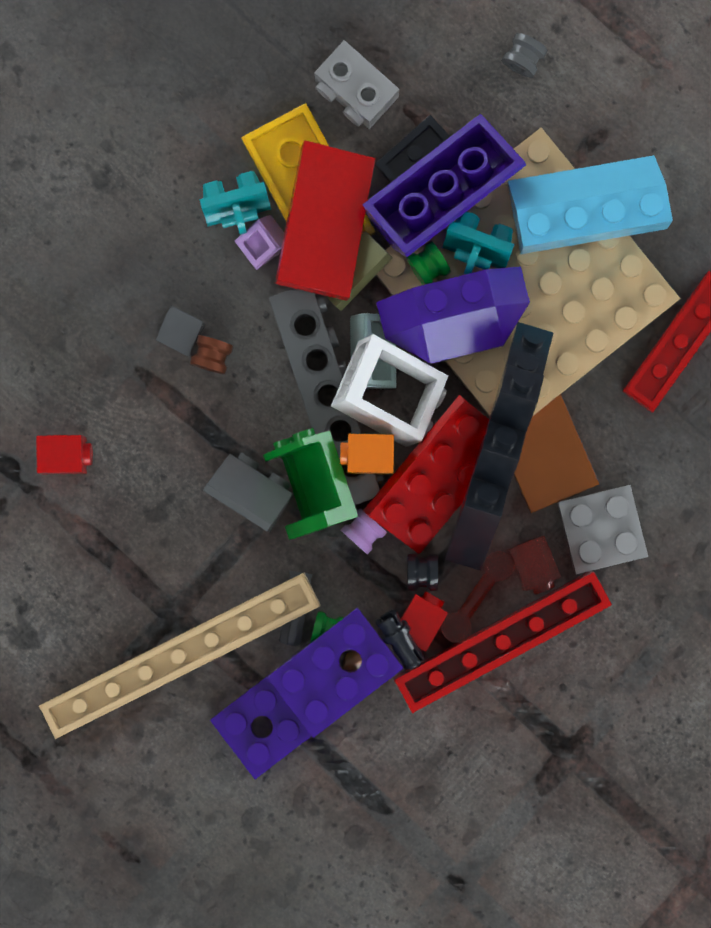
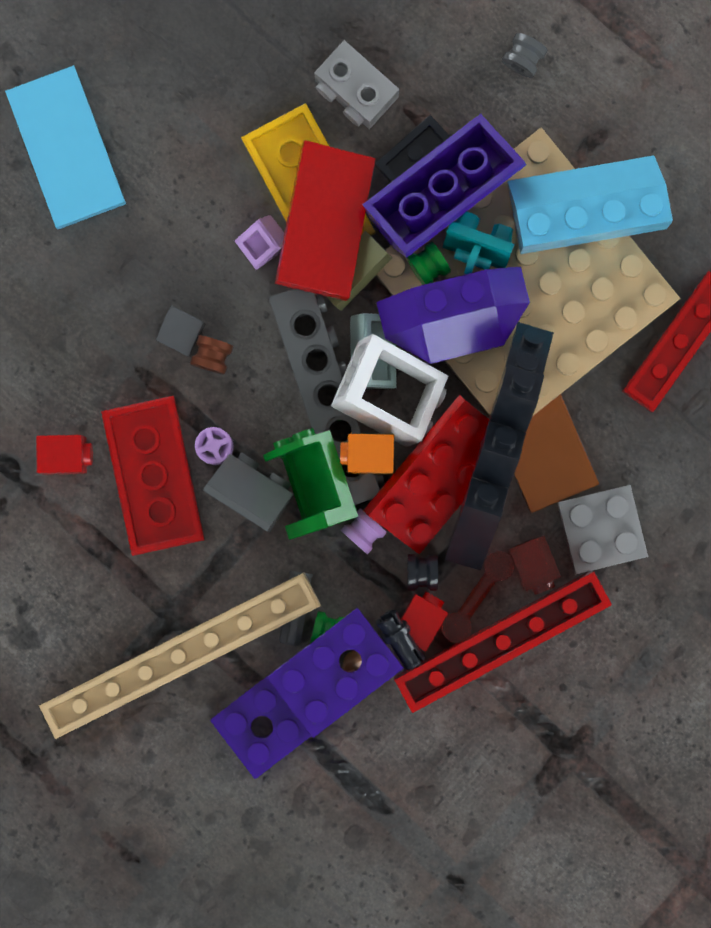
(65, 147): none -> medium azure tile
(153, 475): none -> red tile
(206, 442): none -> lavender wheel
(235, 205): teal hips -> none

